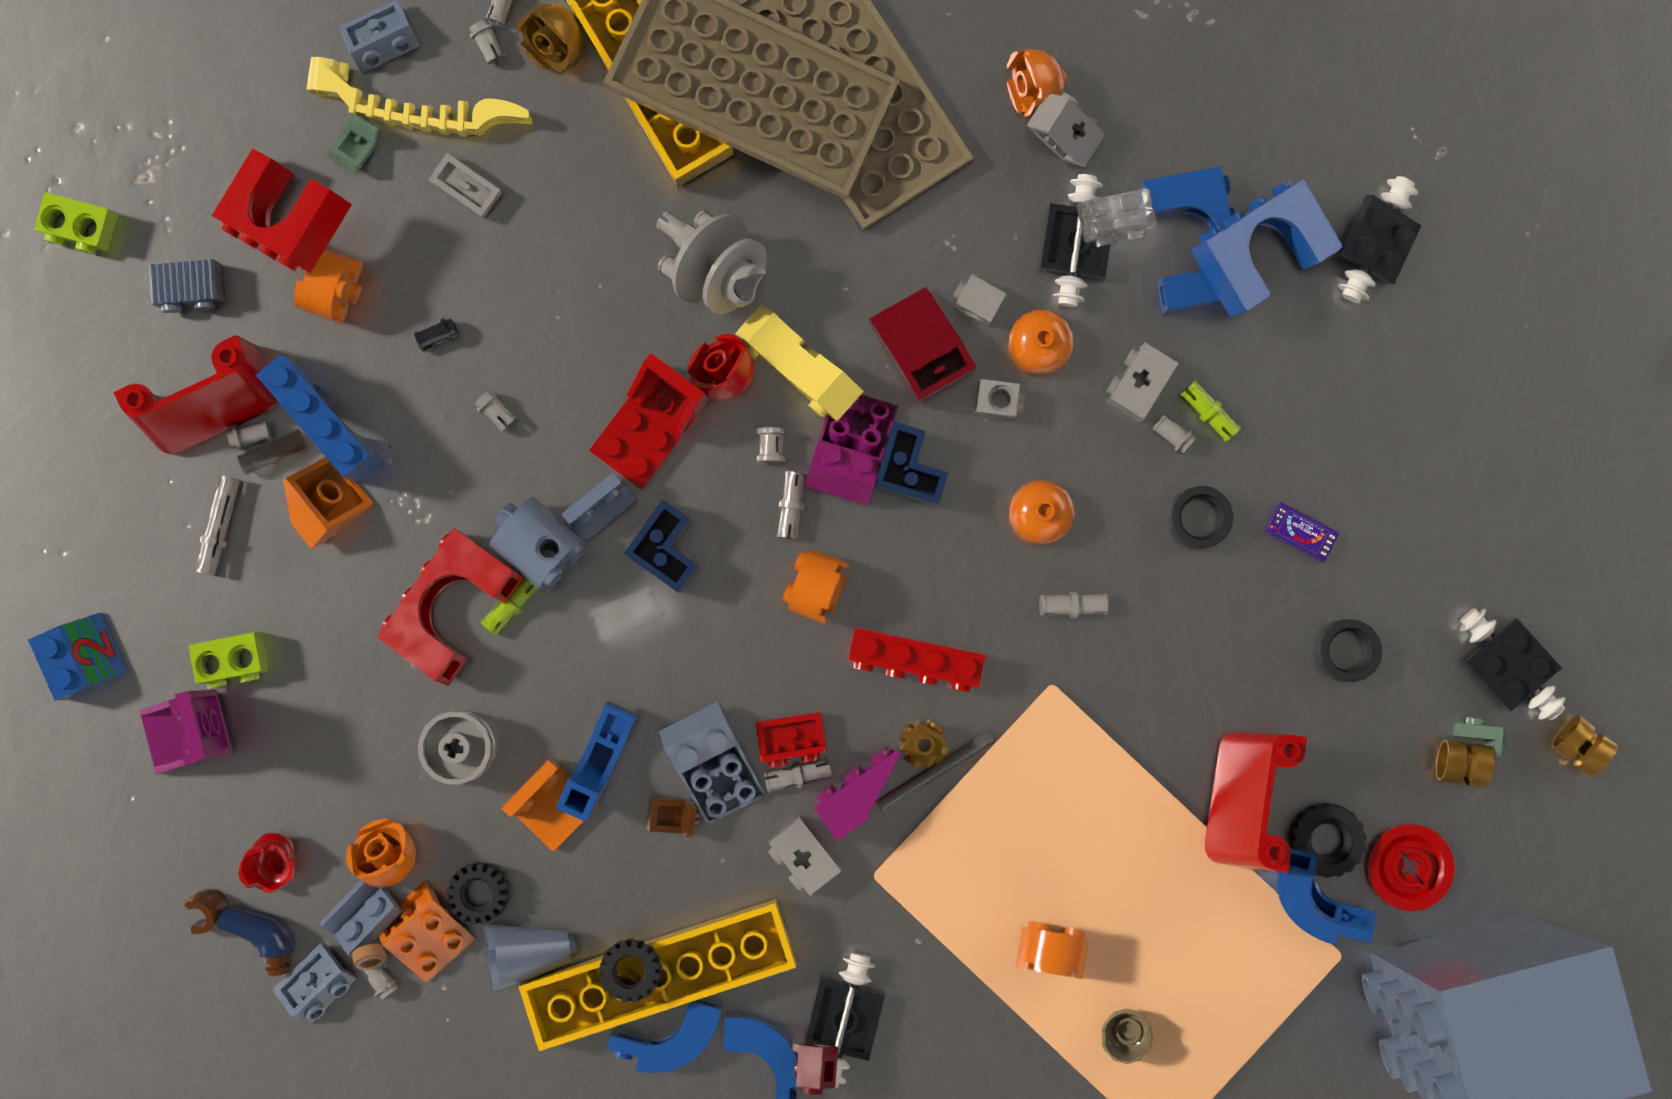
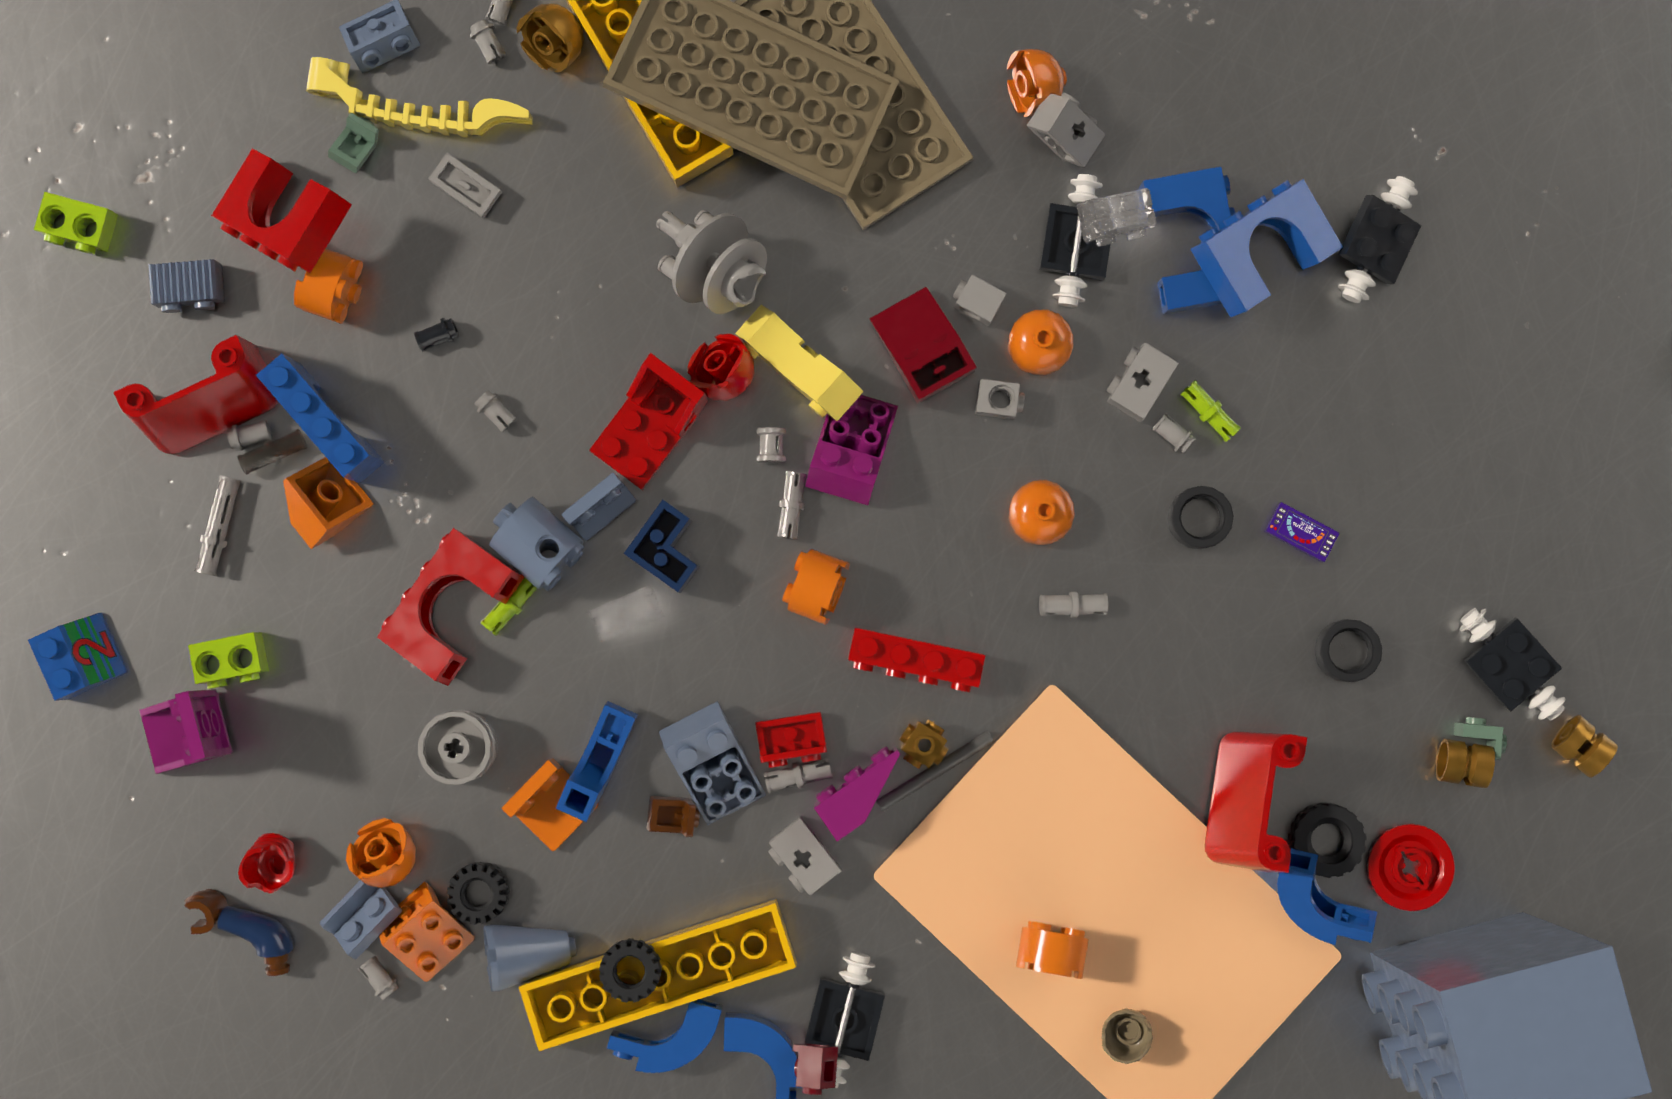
(313, 985): sand blue bracket -> none
(369, 956): medium nougat tile -> none
(901, 473): dark blue brick -> none

